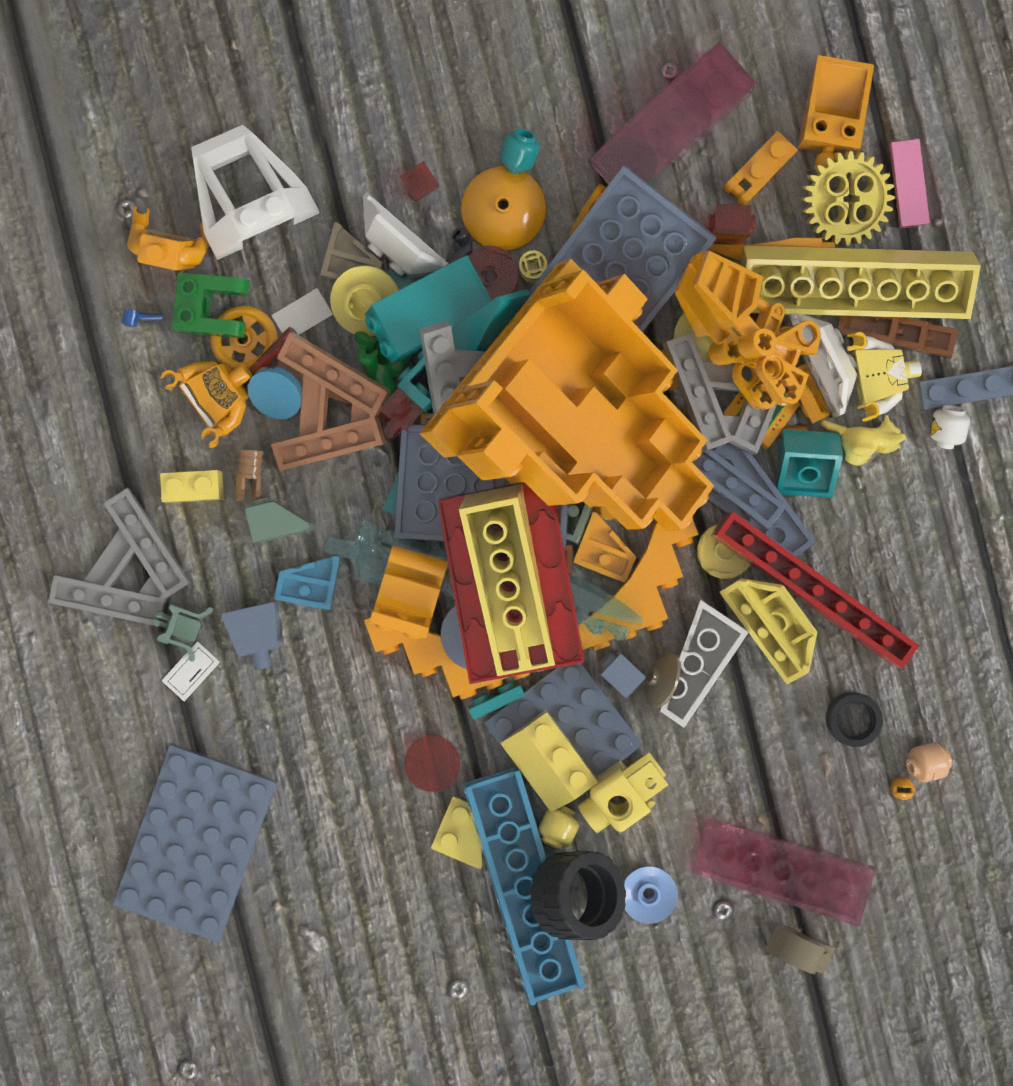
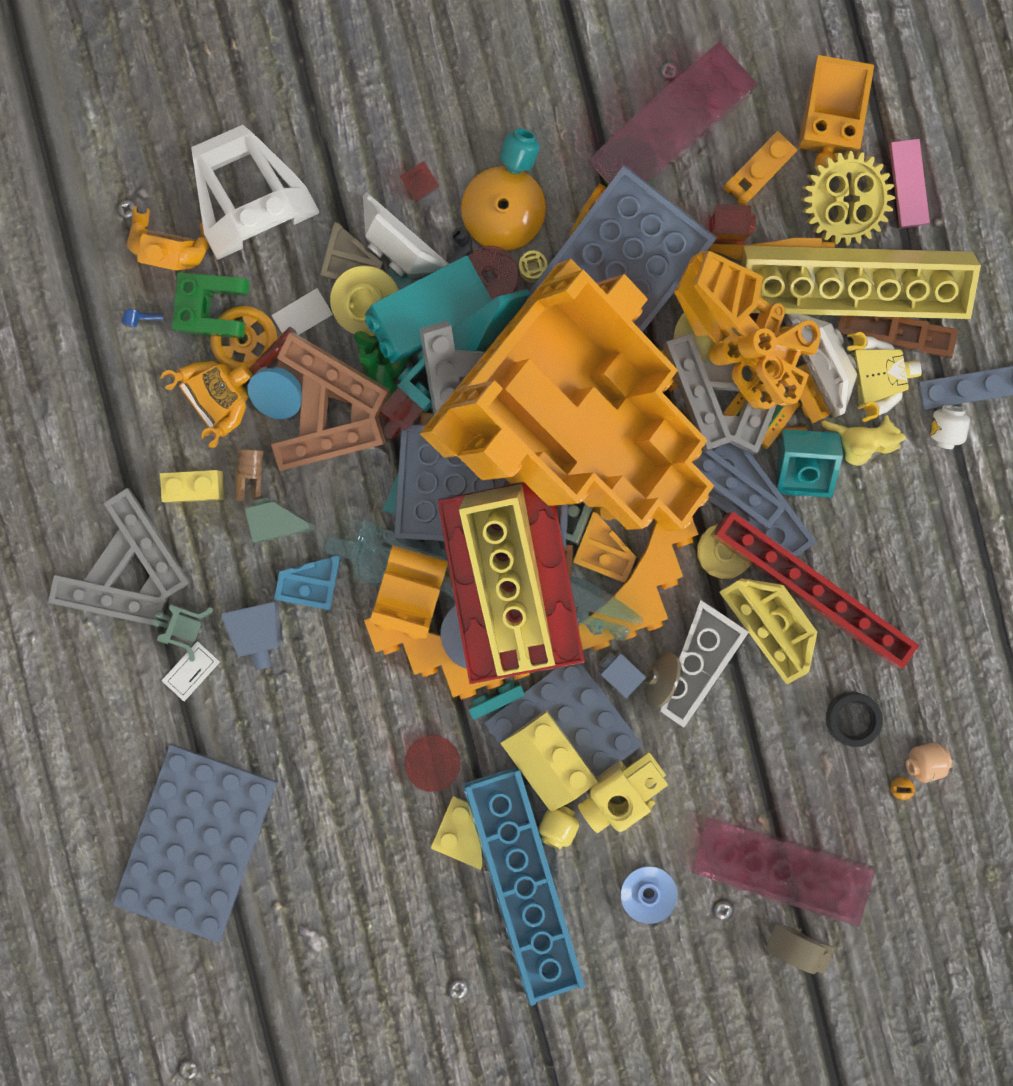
(604, 895): black tyre -> none

